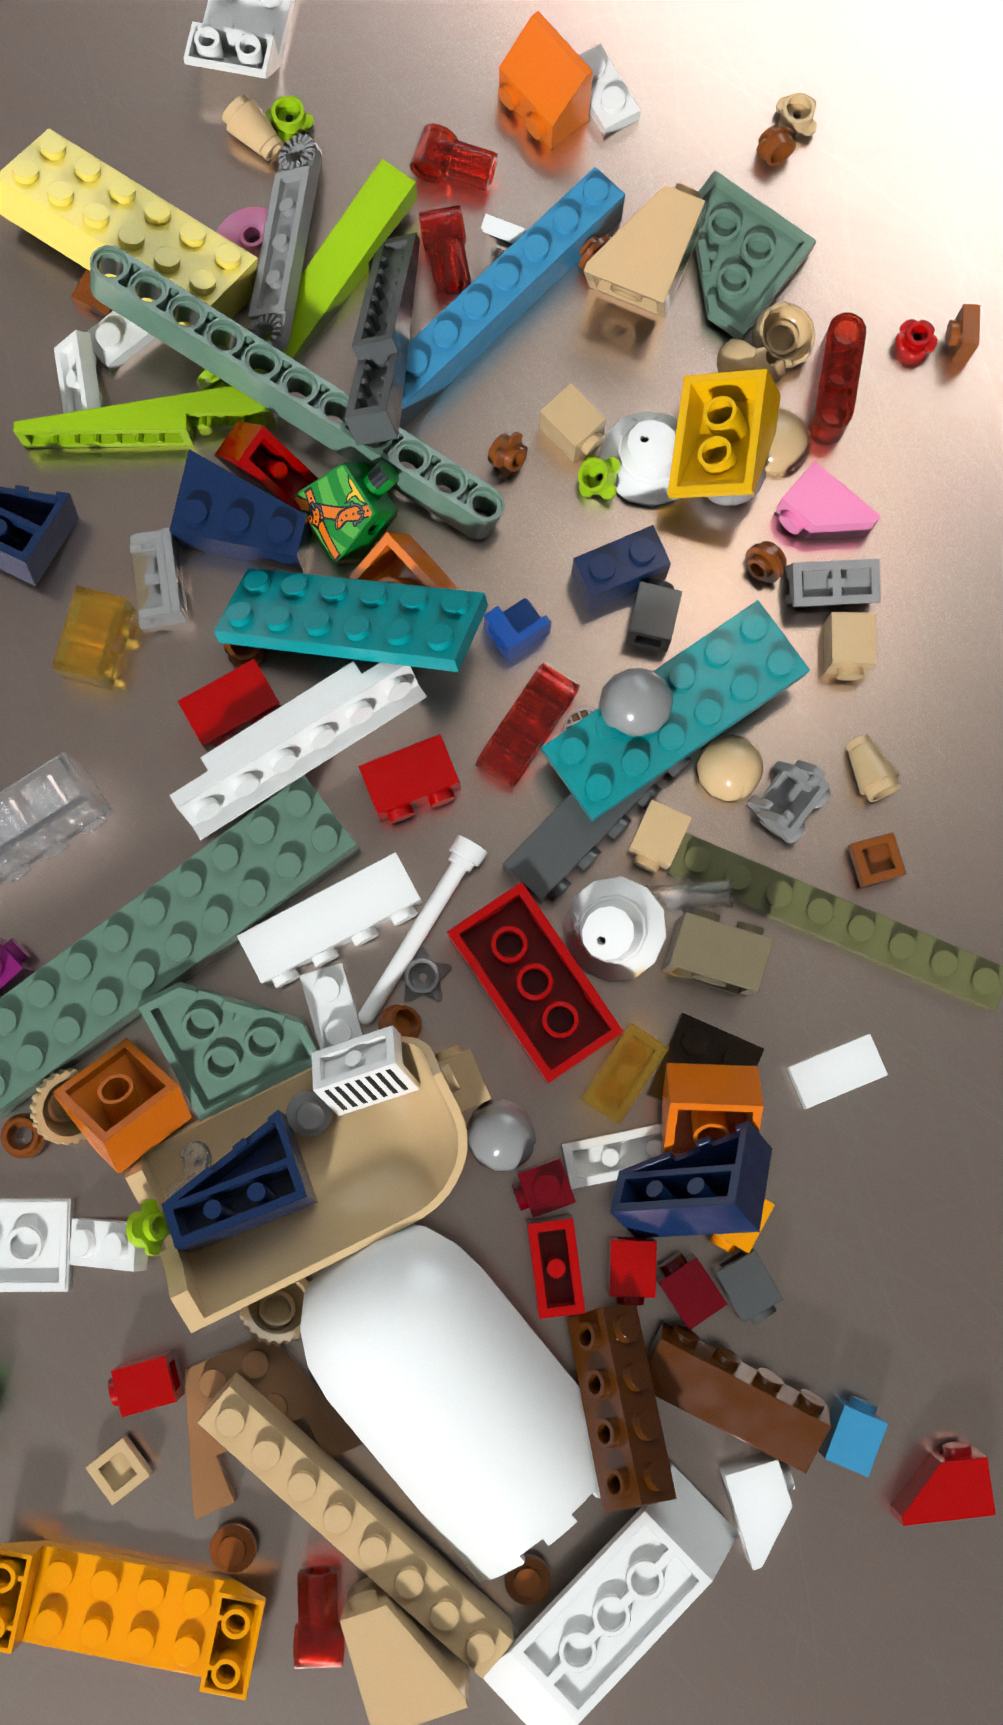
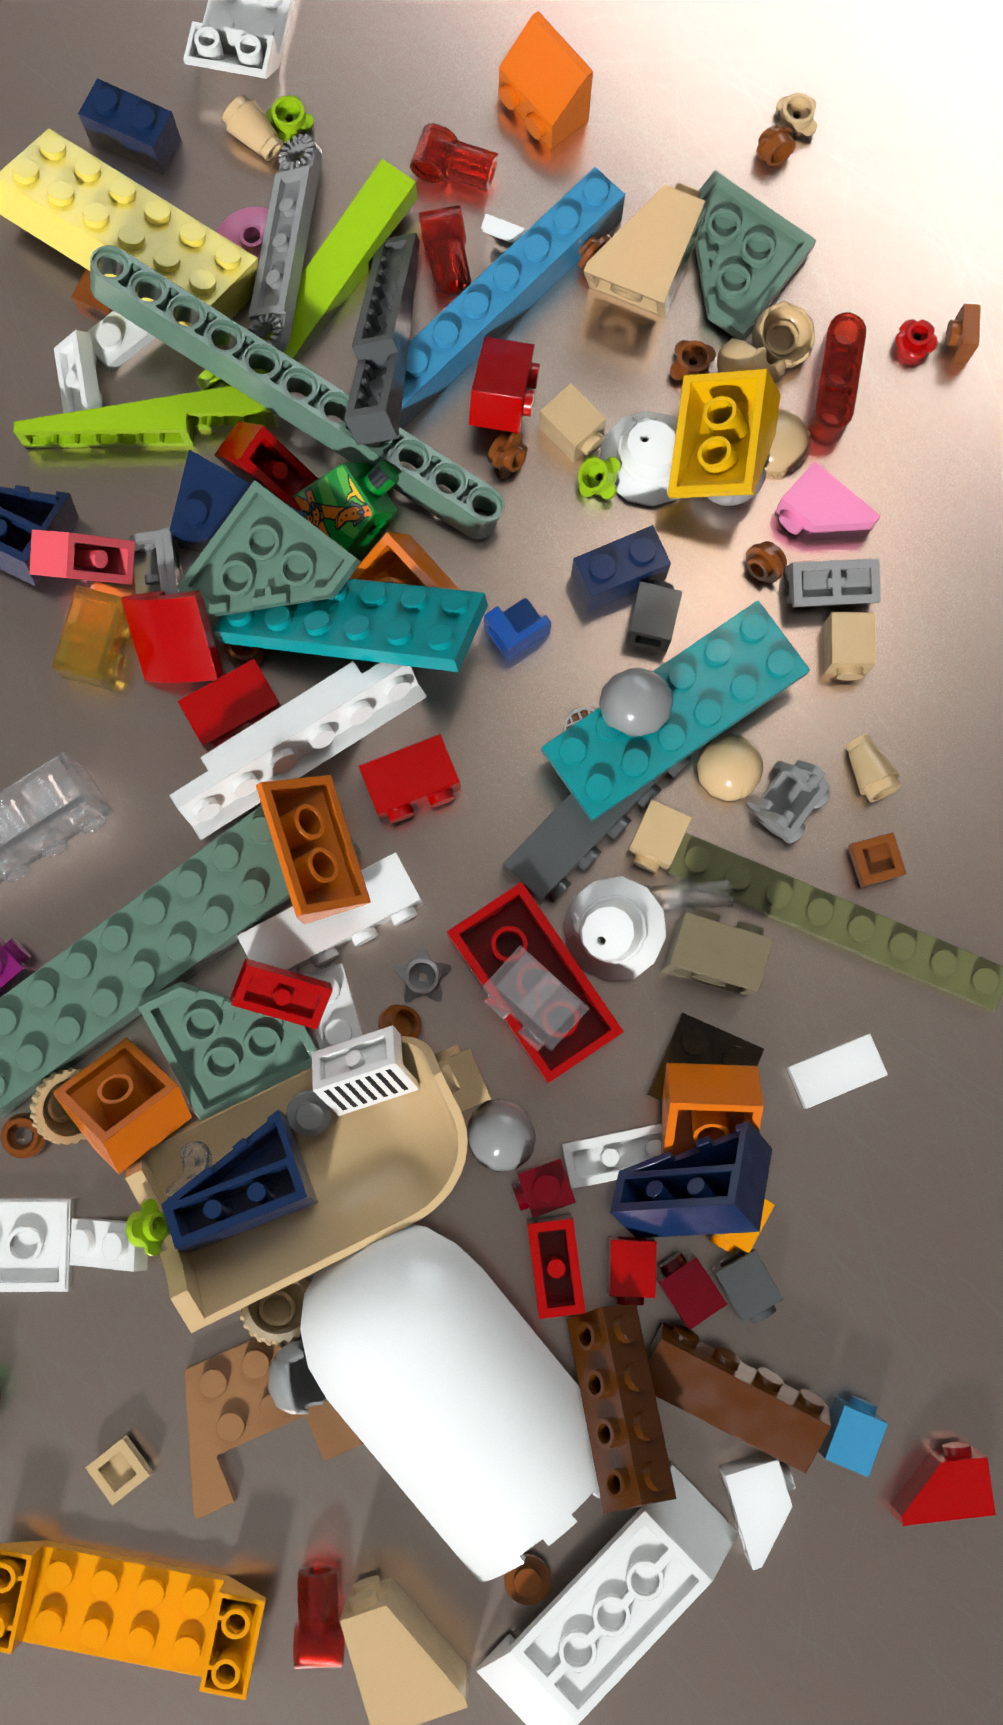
(81, 557): none -> coral brick
(130, 126): none -> dark blue brick
(146, 1383): red brick -> none
(172, 637): none -> red slope
(233, 1548): dark orange plate -> none
(267, 559): none -> sand green plate
(281, 993): none -> red plate
(292, 1382): none -> light grey hair
(313, 846): none -> orange slope
(358, 1524): tan brick -> none
(463, 858): white piece -> none
(502, 385): none -> red brick
(527, 725): clear red beam -> none
(533, 999): none -> clear brick
(611, 101): white plate -> none
(623, 1073): clear yellow brick -> none
(692, 350): none -> dark orange plate

